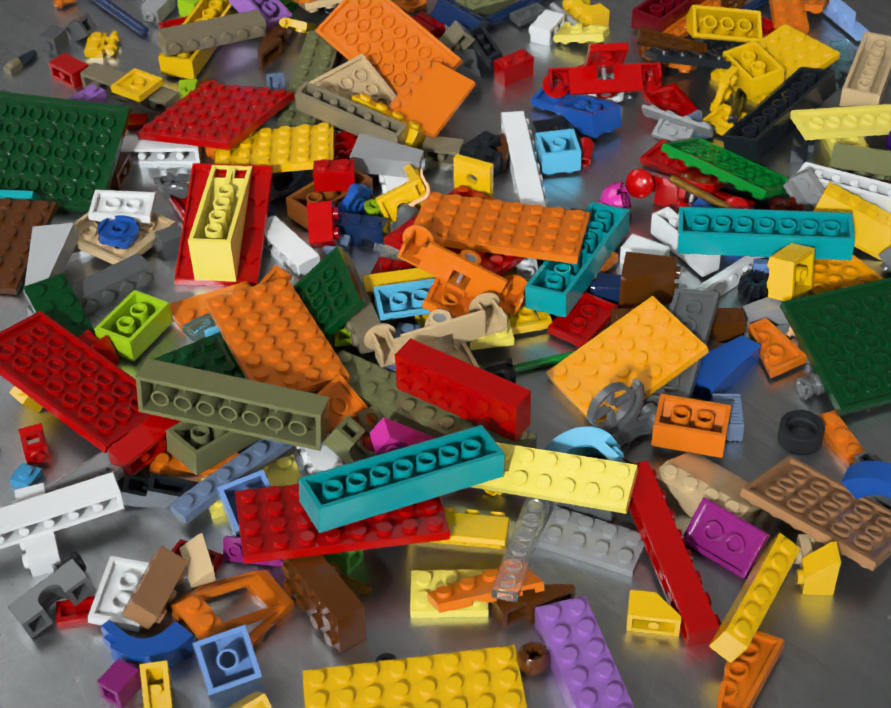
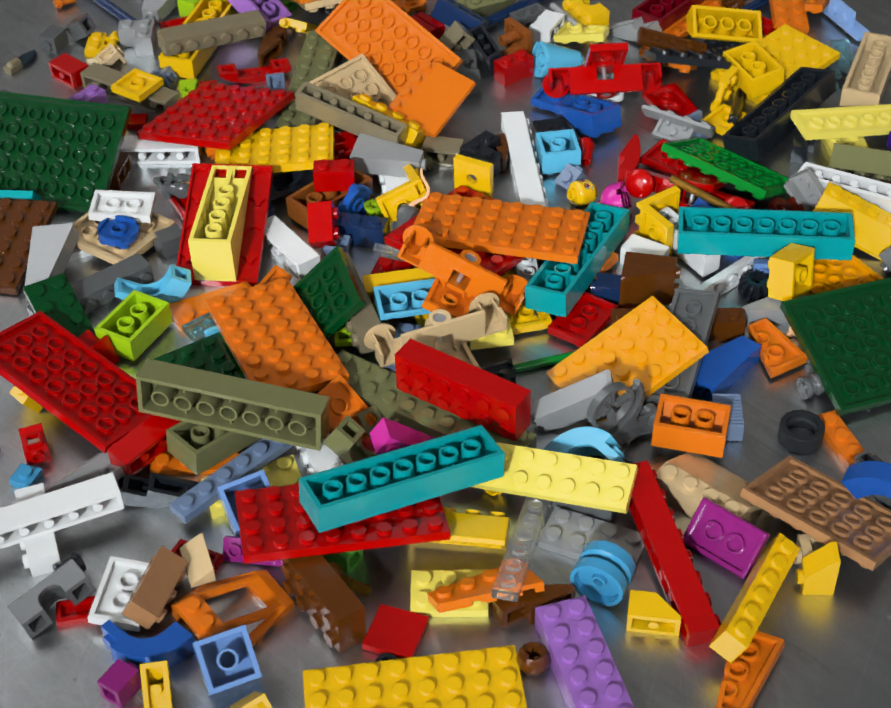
(109, 55): none -> tan bracket
(138, 35): none -> light grey brick
(169, 76): none -> sand blue bracket
(169, 288): none -> medium azure arch
(253, 75): none -> red slope
(395, 632): none -> red tile
(515, 37): none -> dark orange plate
(553, 56): none -> medium azure cone
(569, 175): none -> sand blue bracket
(570, 403): none -> light grey slope
(581, 192): none -> yellow head
(603, 573): none -> dark azure wheel
(628, 29): none -> light grey slope
(629, 158): none -> red slope
(652, 223): none -> yellow bracket

